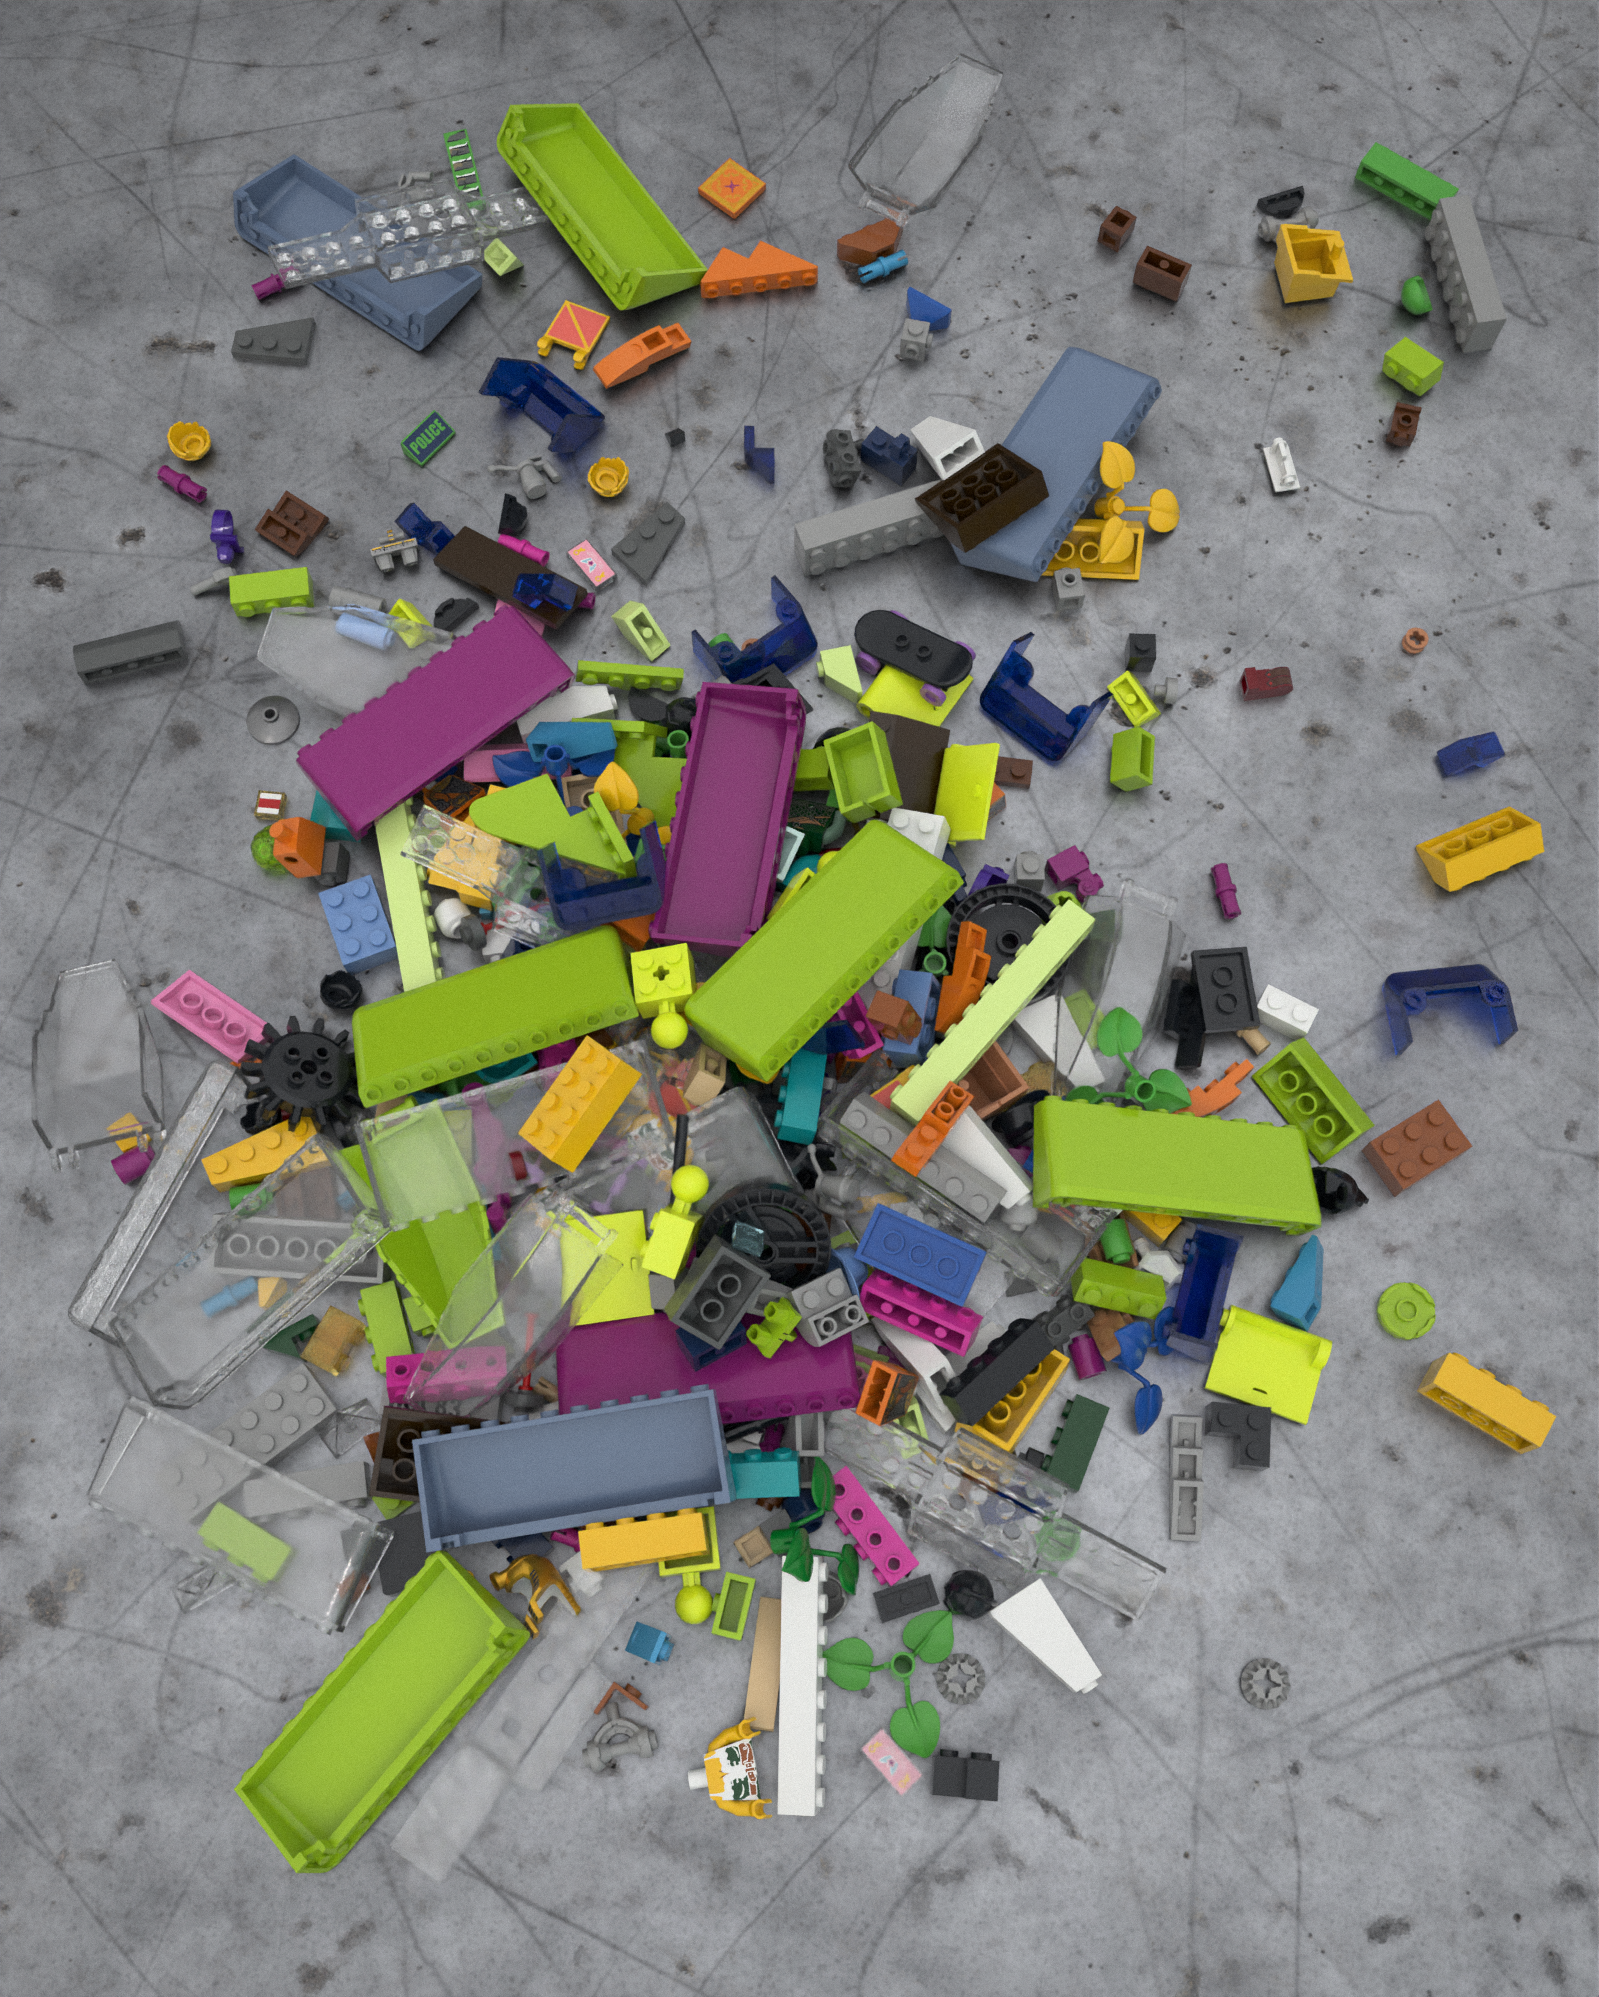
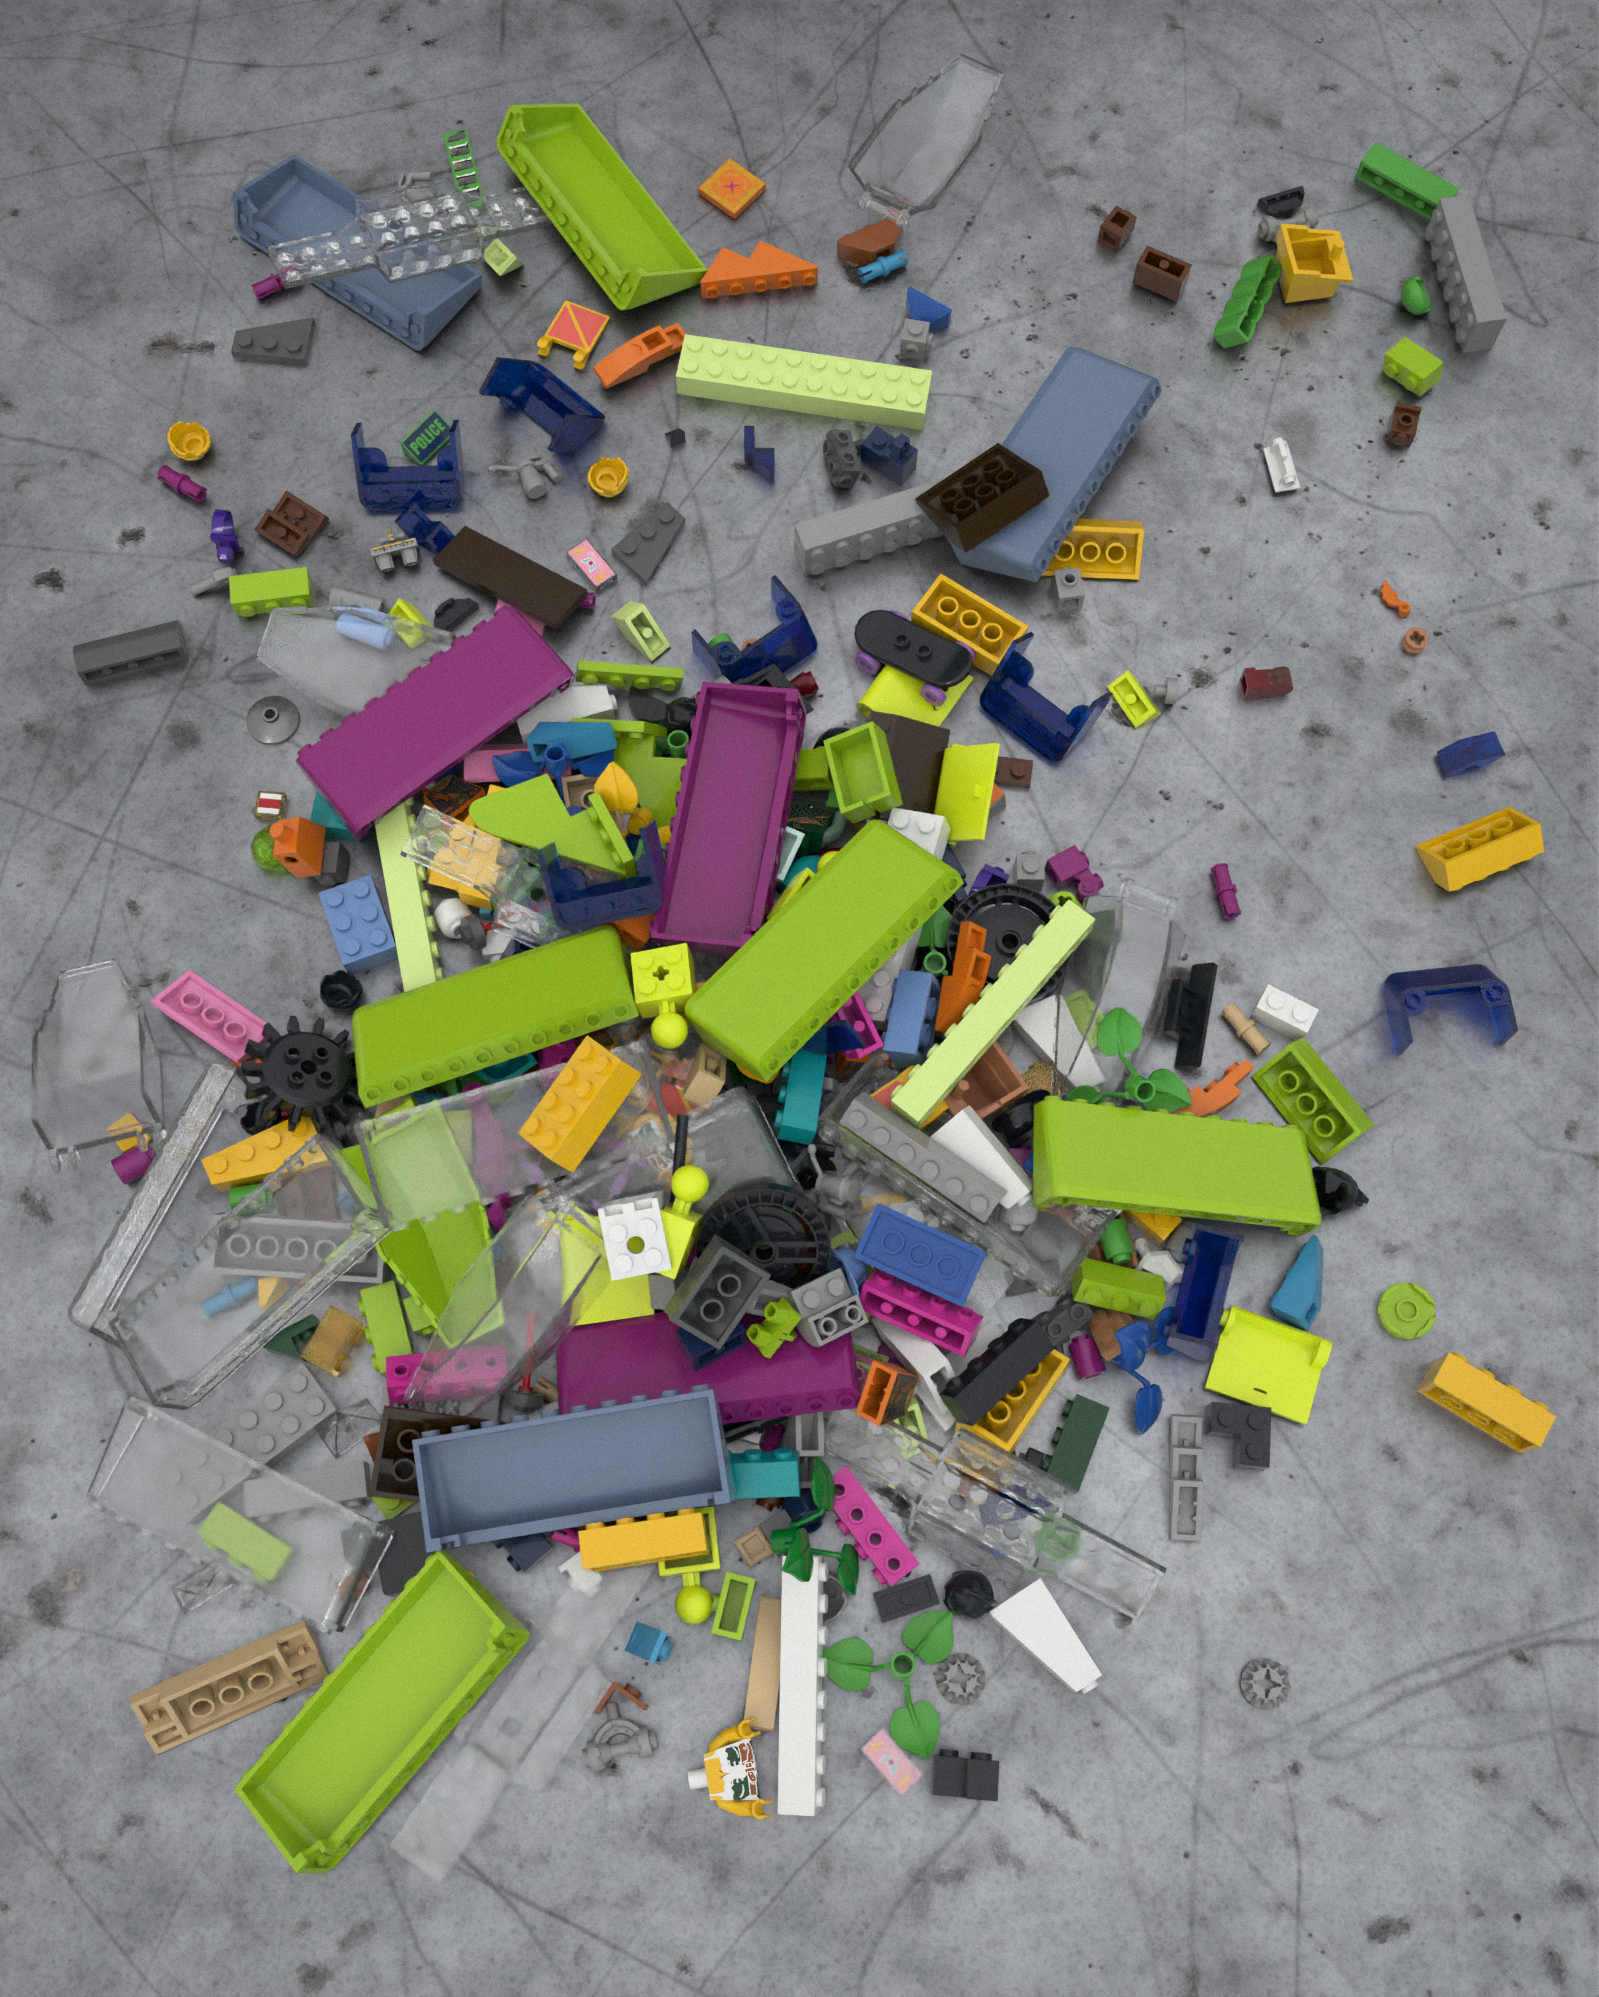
(230, 1687): none -> tan slope
(397, 487): none -> clear blue windscreen
(512, 516): black tile -> none
(517, 1165): dark red tile -> none
(525, 548): dark pink pin -> none
(536, 587): clear blue slope -> none
(537, 1581): pearl gold piece -> none
(632, 1217): none -> white bracket
(748, 1239): clear light blue tile -> none
(803, 382): none -> yellowish green brick
(805, 684): none -> dark red cone
(840, 672): yellowish green slope -> none
(894, 1018): dark orange brick -> none
(932, 1129): orange slope -> none
(946, 445): white slope -> none
(967, 618): none -> yellow brick
(1116, 539): yellow plant -> none
(1132, 759): lime brick -> none
(1140, 652): black brick -> none
(1225, 989): black plate -> none
(1247, 301): none -> bright green brick
(1392, 600): none -> orange piece
(1416, 1148): dark orange brick -> none

